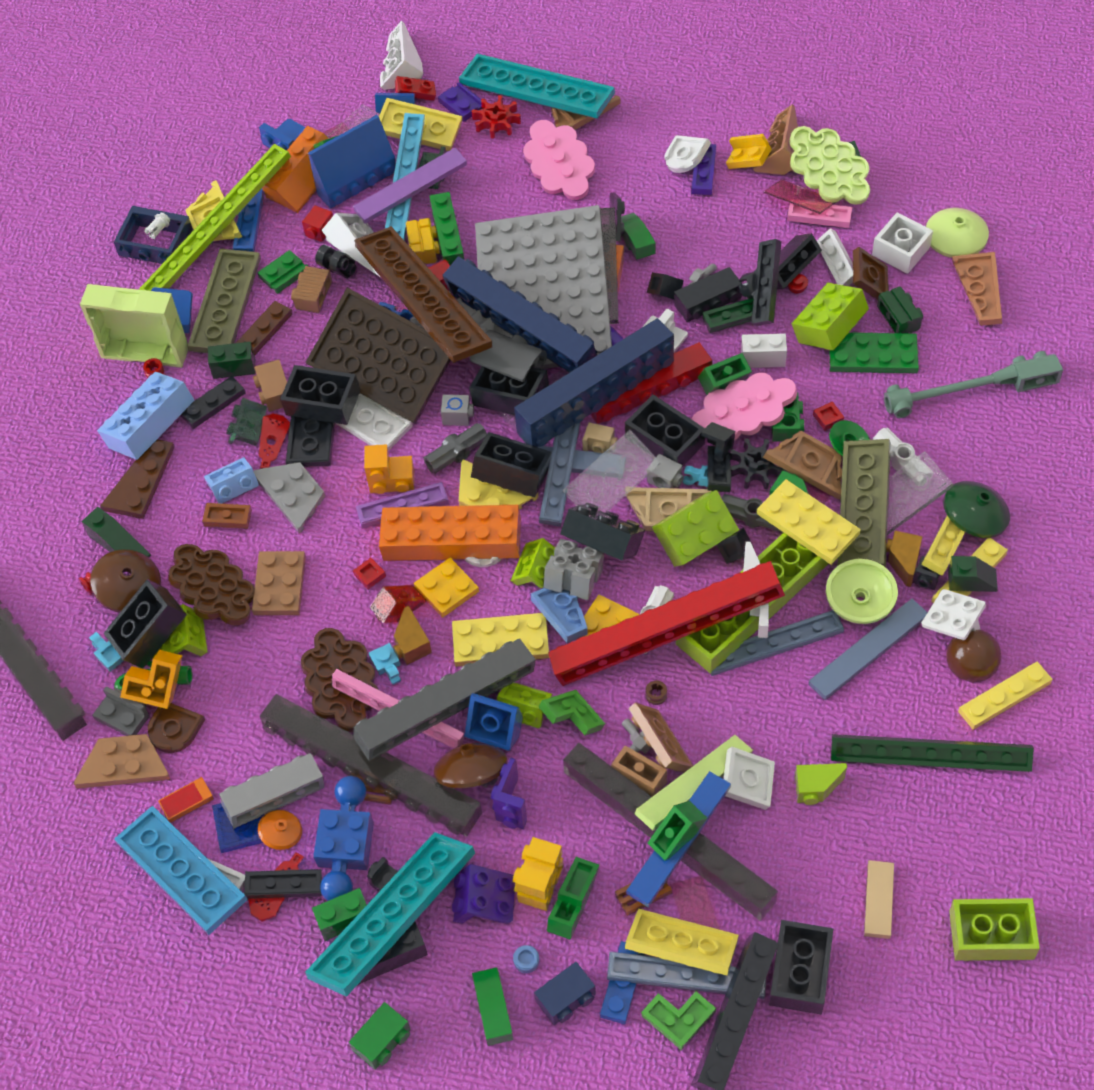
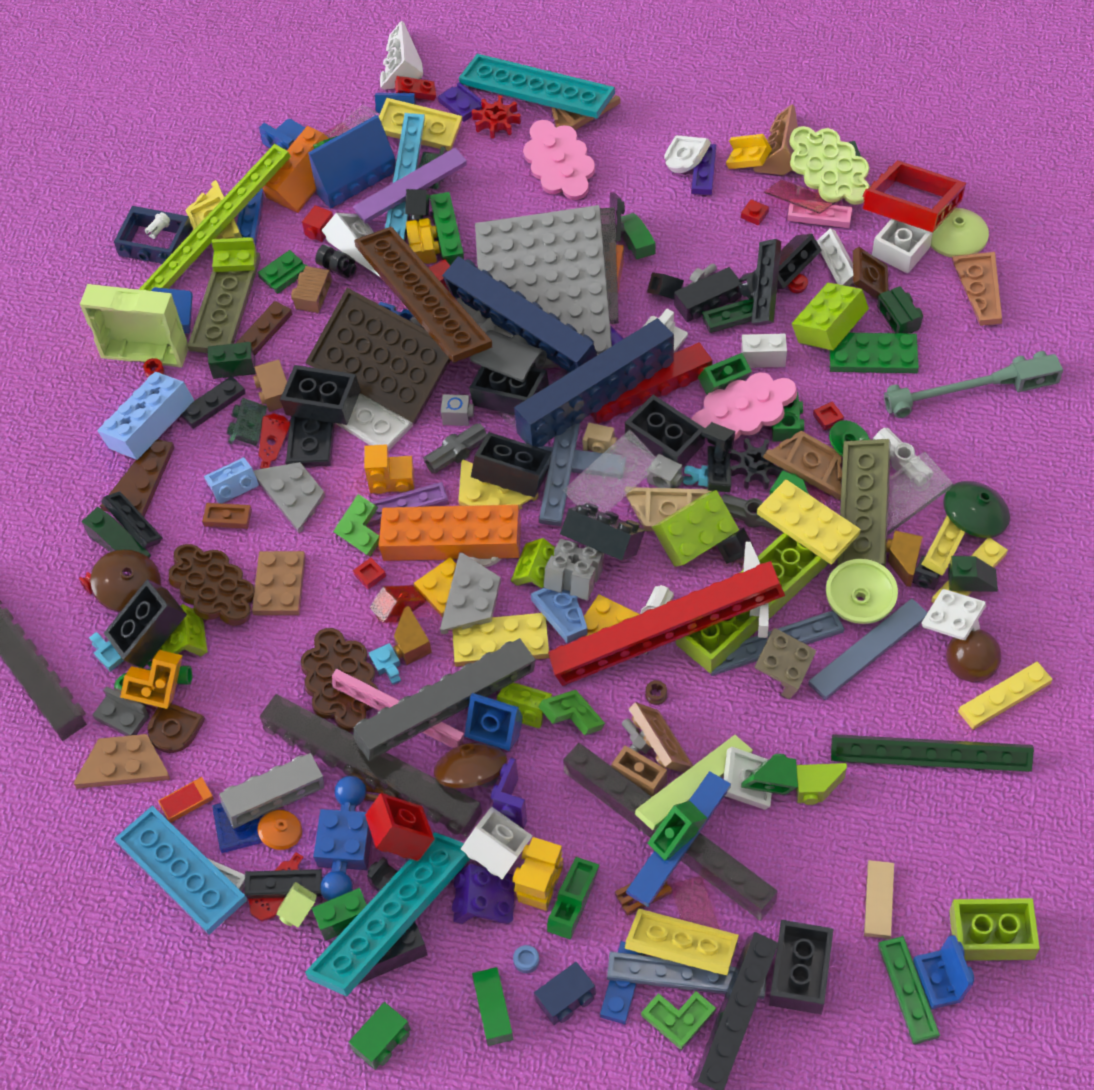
(131, 519): none -> black tile
(234, 254): none -> lime bracket
(296, 905): none -> yellowish green brick
(353, 526): none -> bright green plate
(399, 827): none -> red brick
(417, 203): none -> black brick
(470, 596): none -> light grey wing
(496, 842): none -> white brick
(754, 212): none -> red plate
(774, 776): none -> green slope
(785, 661): none -> dark tan bracket
(908, 212): none -> red window
(908, 990): none -> green tile
(945, 974): none -> blue bracket

